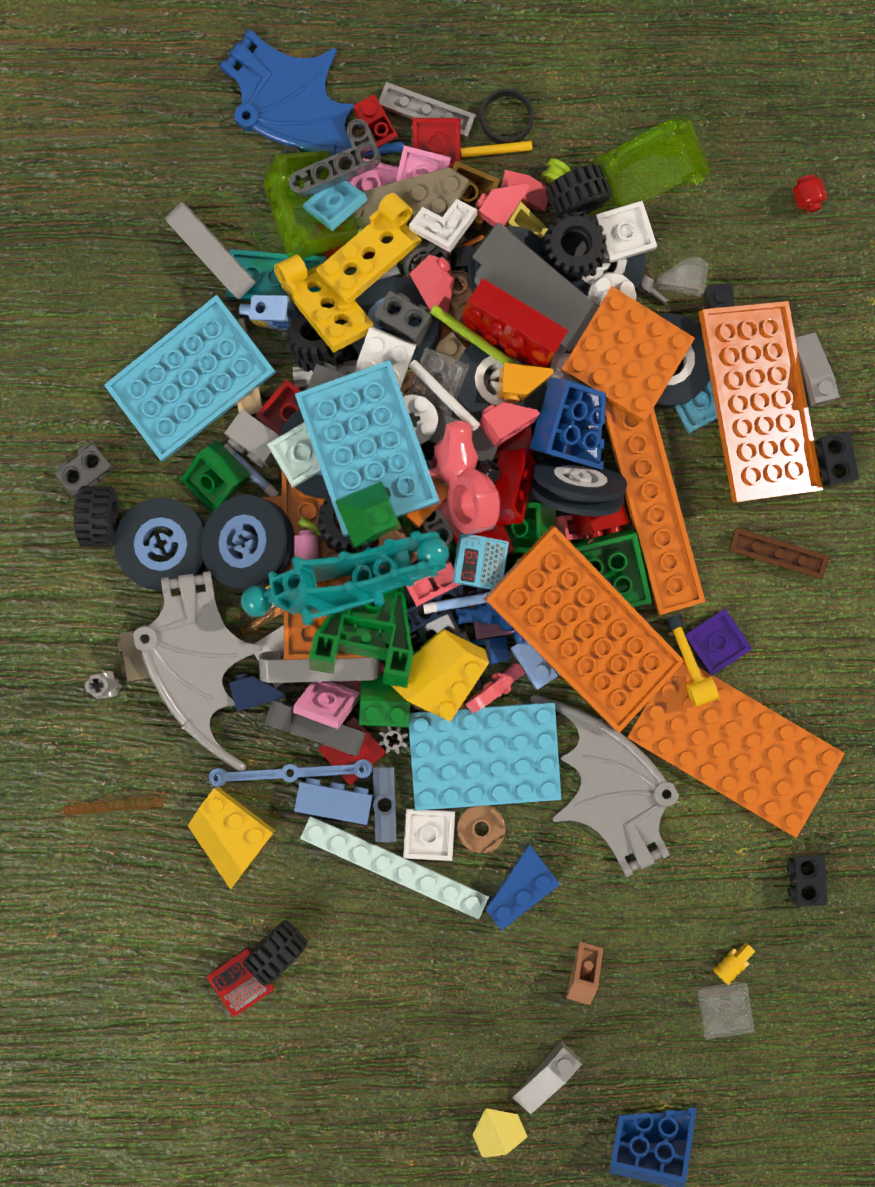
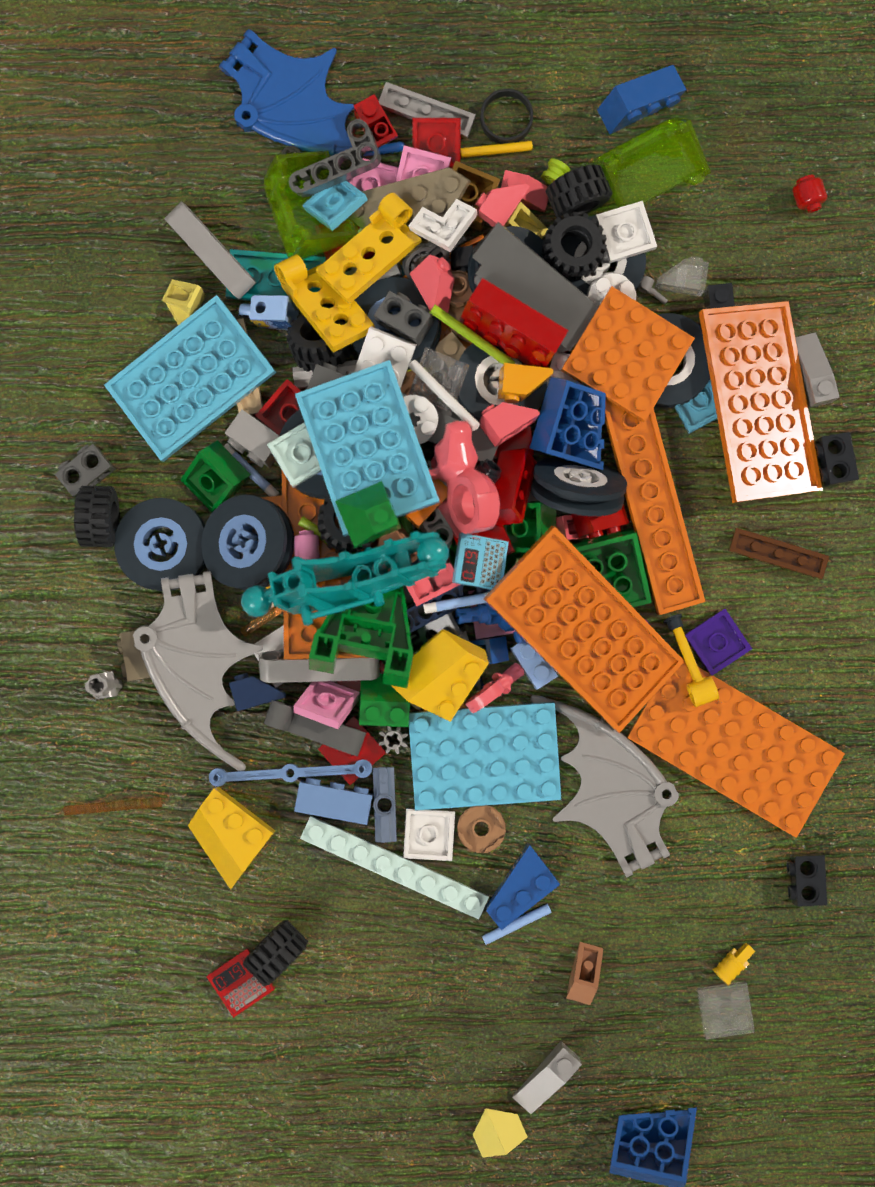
(183, 299): none -> light yellow slope
(518, 923): none -> light blue bar
(641, 98): none -> blue wedge

